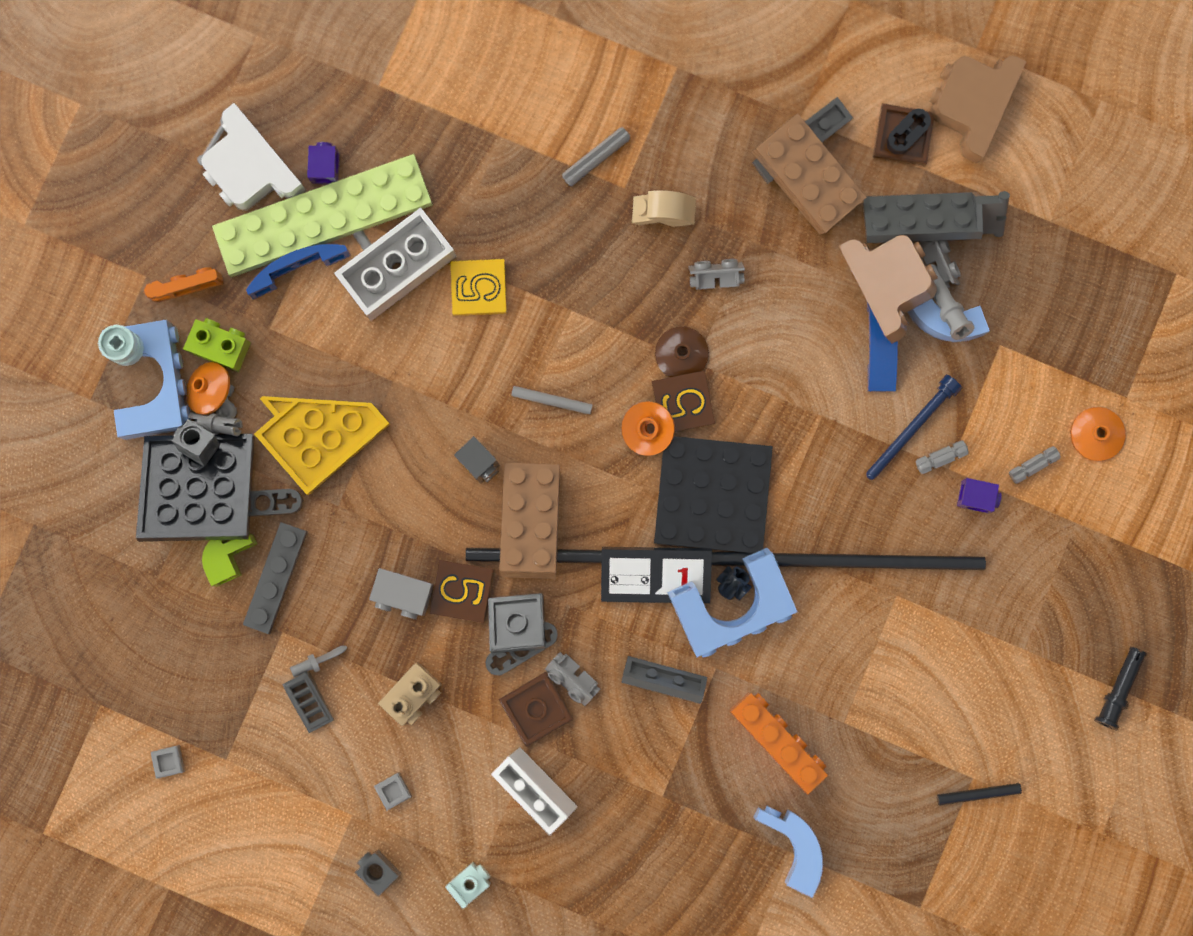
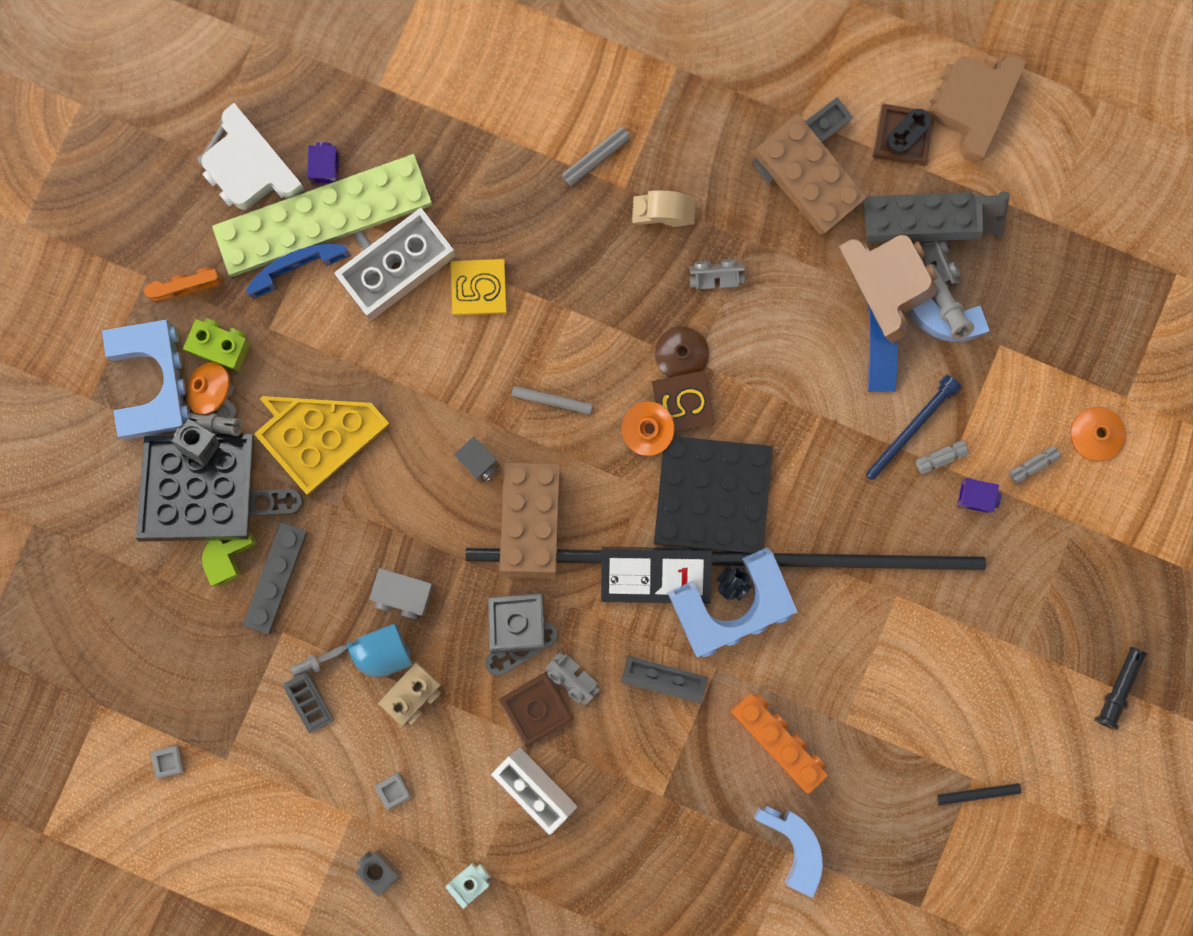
(120, 345): light aqua wheel -> none
(381, 652): none -> dark azure brick
(461, 591): reddish brown tile -> none

